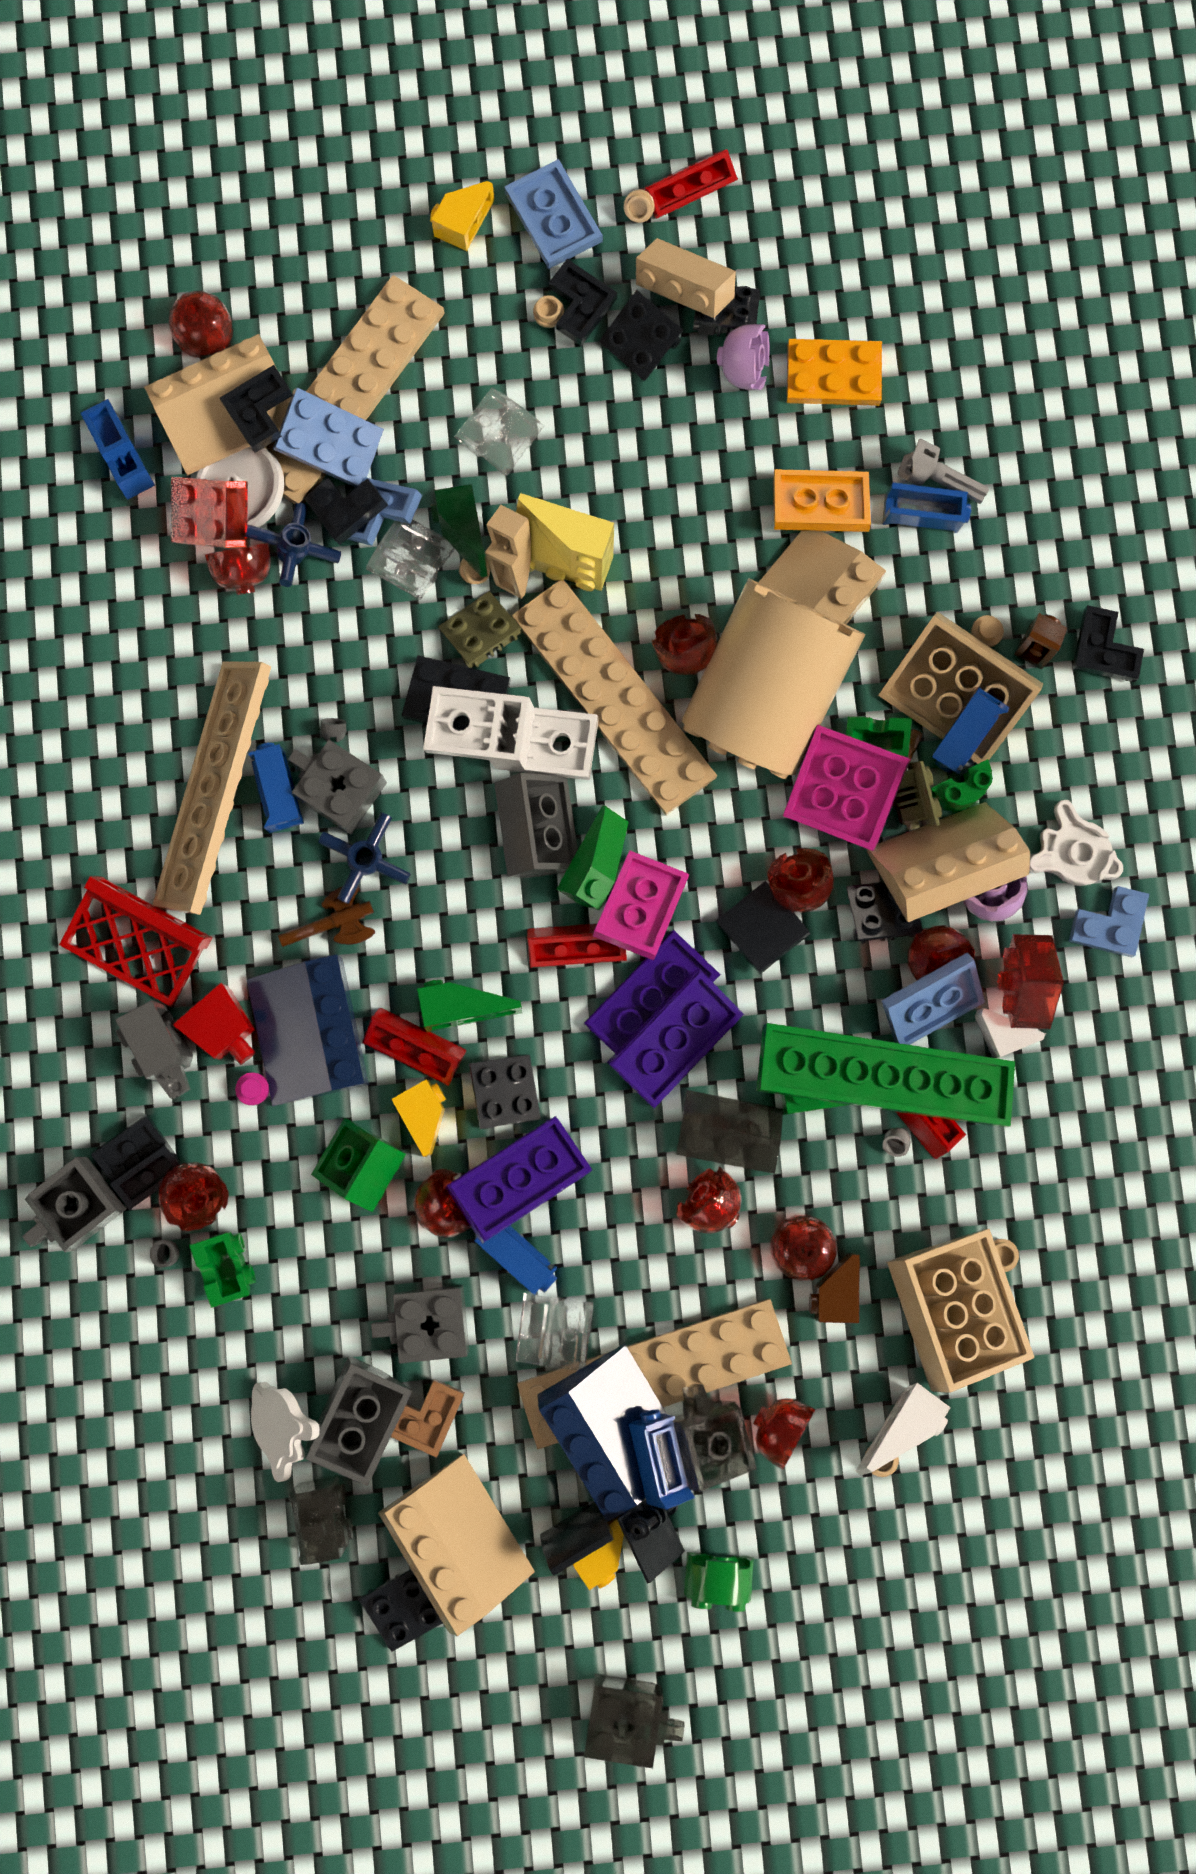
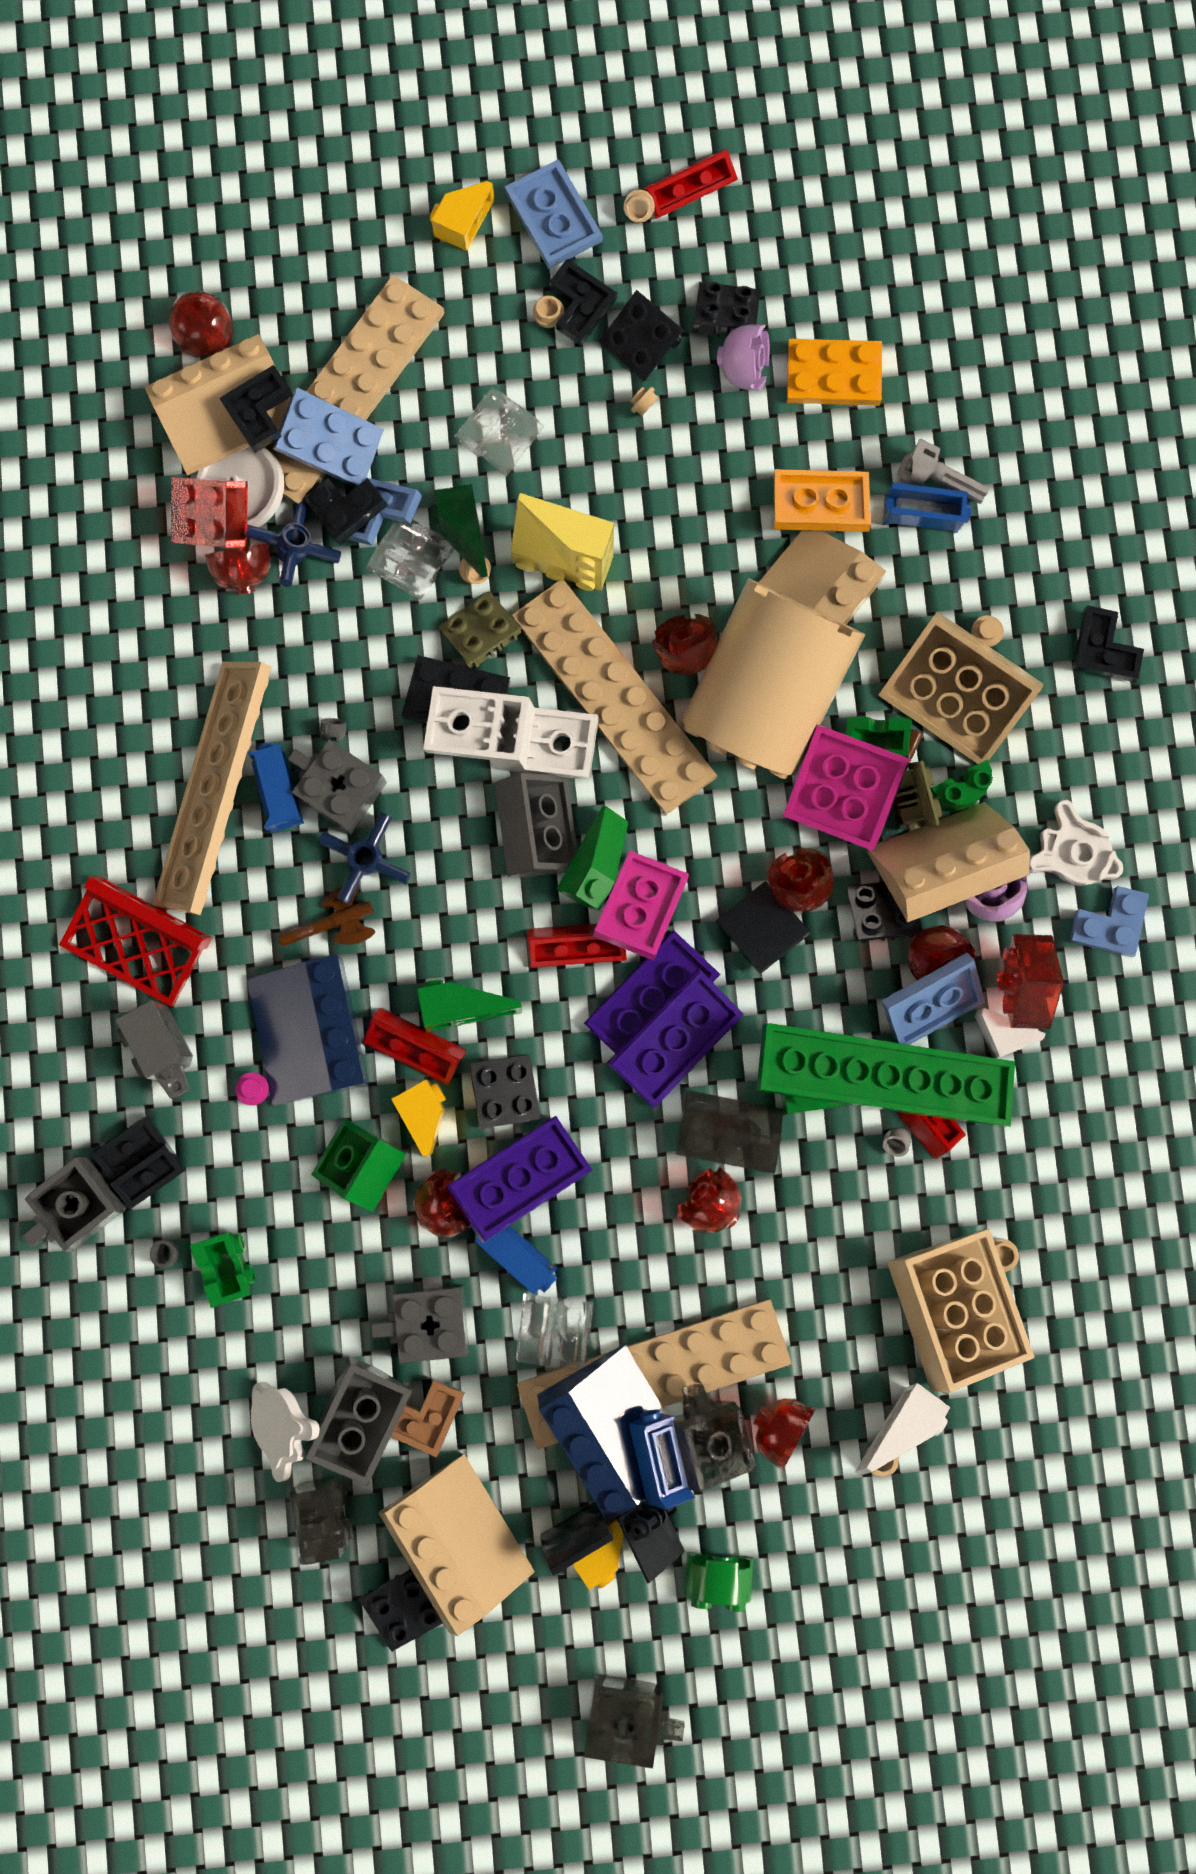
(117, 449): blue slope -> none
(192, 1196): clear red cylinder -> none
(219, 1025): red torso -> none
(510, 550): tan slope -> none
(643, 400): none -> tan plate
(685, 277): tan brick -> none
(788, 1243): clear red cylinder -> none
(838, 1293): reddish brown slope -> none
(968, 731): blue window -> none
(1041, 640): reddish brown slope -> none

